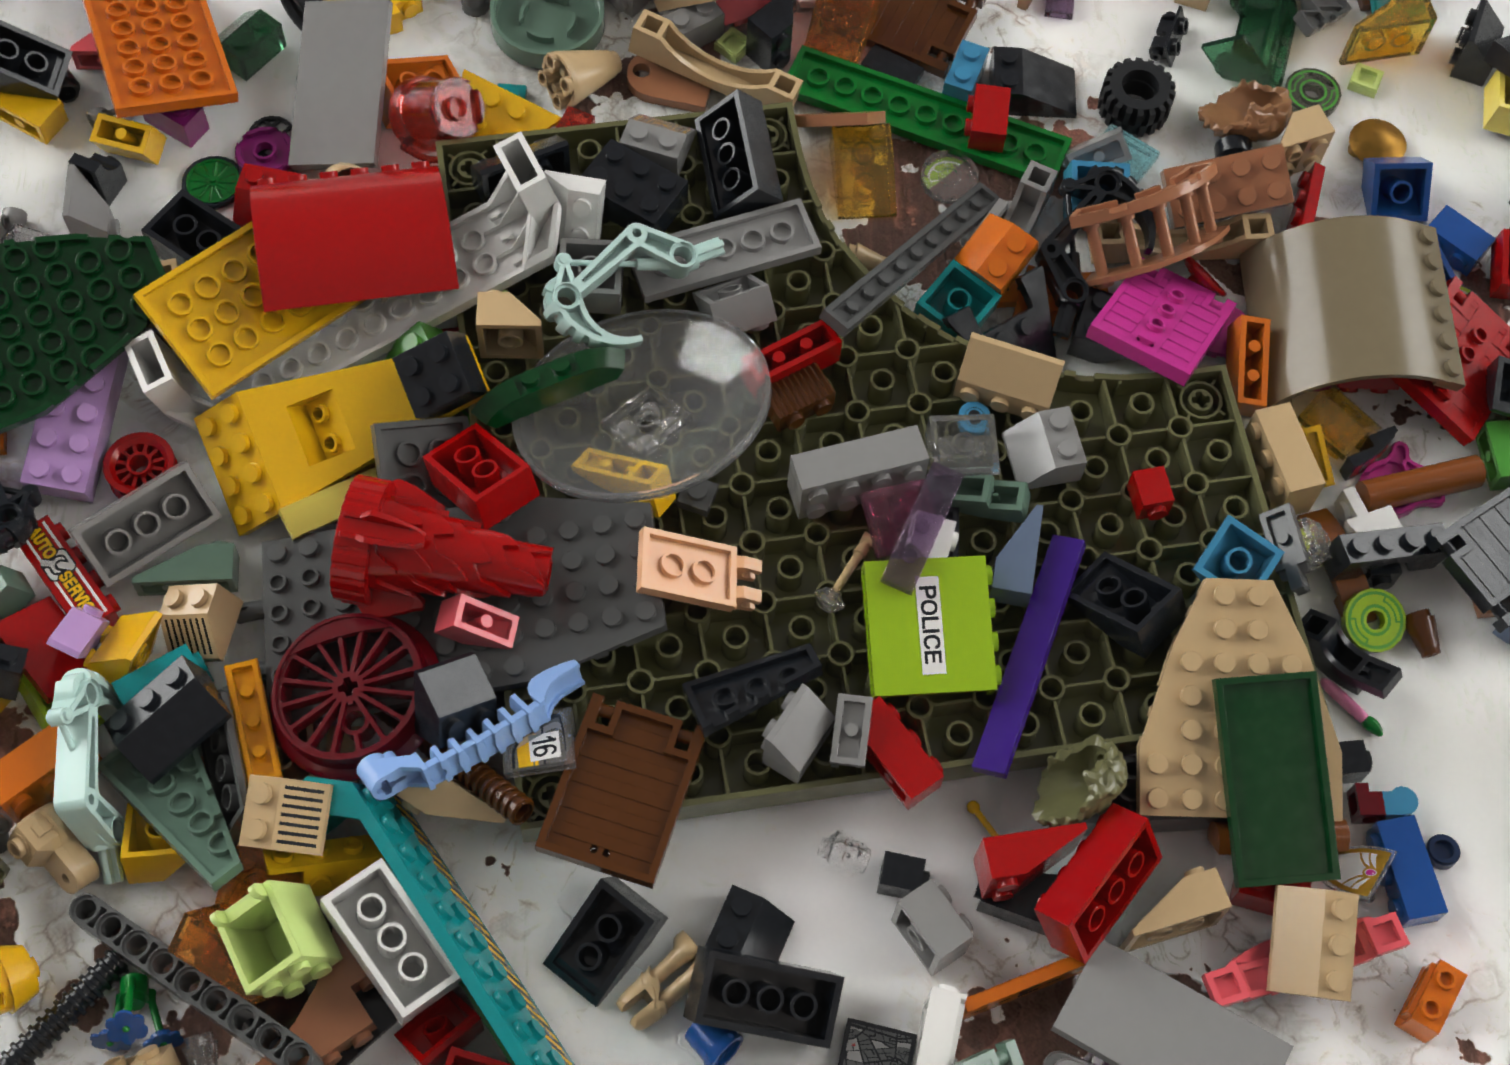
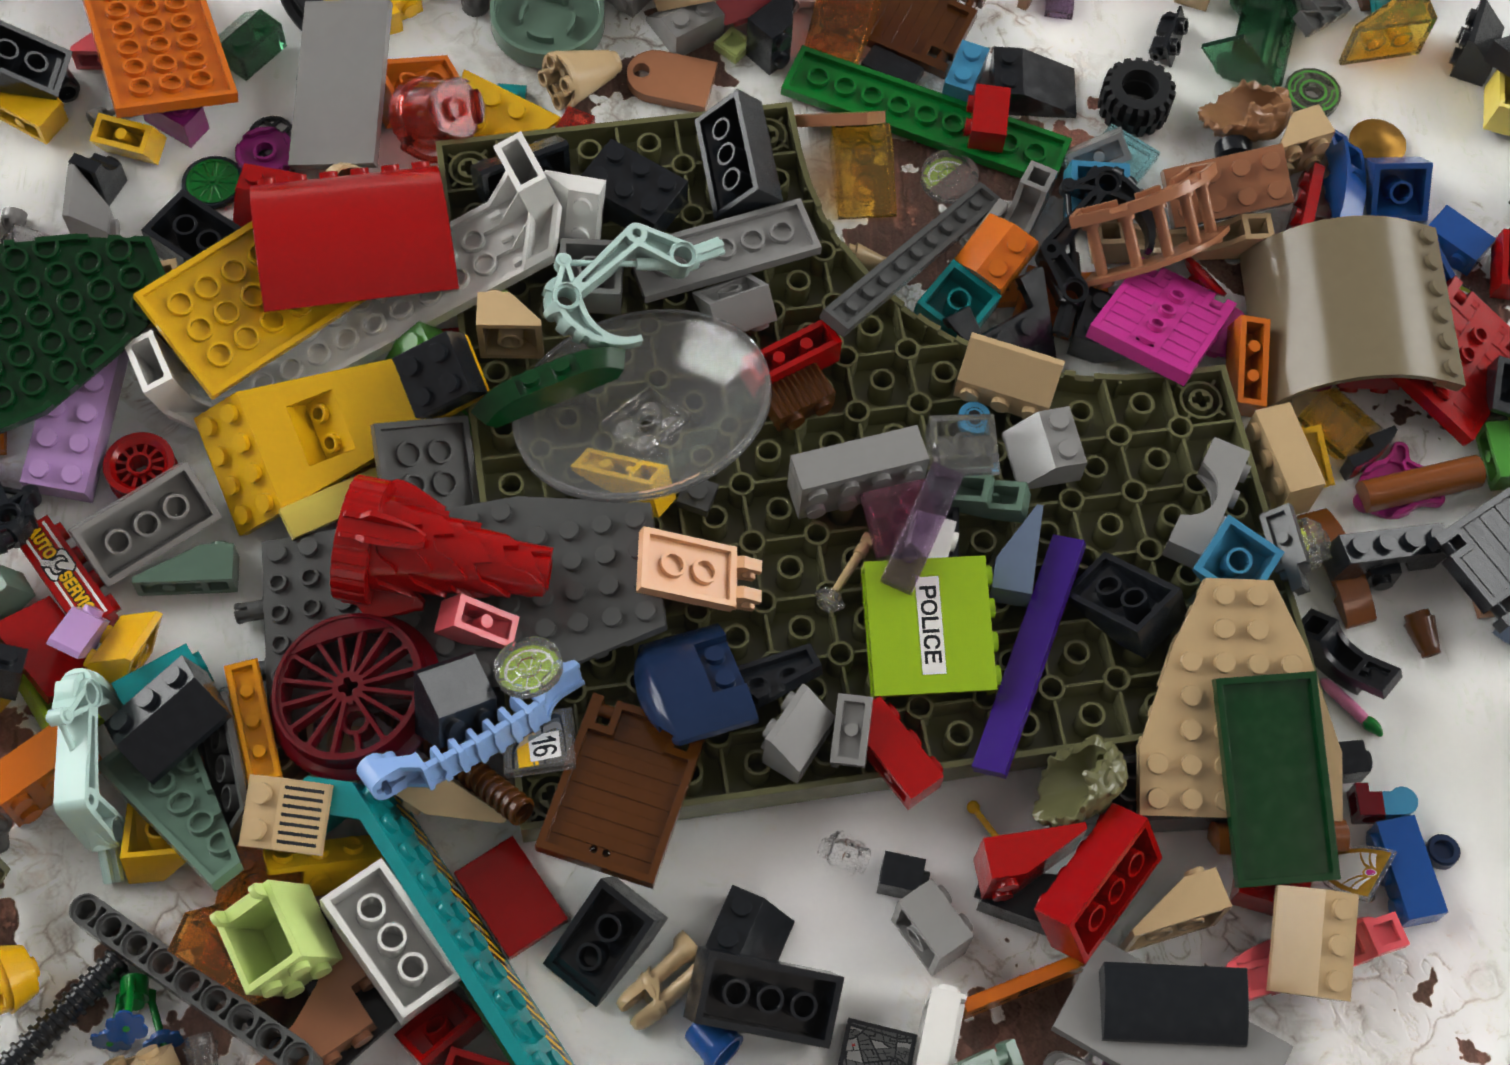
(47, 842): tan piece -> none
(201, 618): tan slope -> none
(481, 476): red brick -> none
(511, 897): none -> red tile
(528, 667): none -> clear tile
(659, 141): light grey slope -> none
(665, 45): tan arch -> none
(693, 685): none -> dark blue slope
(1150, 493): red brick -> none
(1174, 1004): none -> black slope
(1219, 472): none -> light grey arch
(1347, 178): none -> blue slope
(1356, 517): white brick -> none
(1365, 80): yellowish green tile -> none
(1390, 614): lime tile -> none
(1430, 1000): orange window -> none

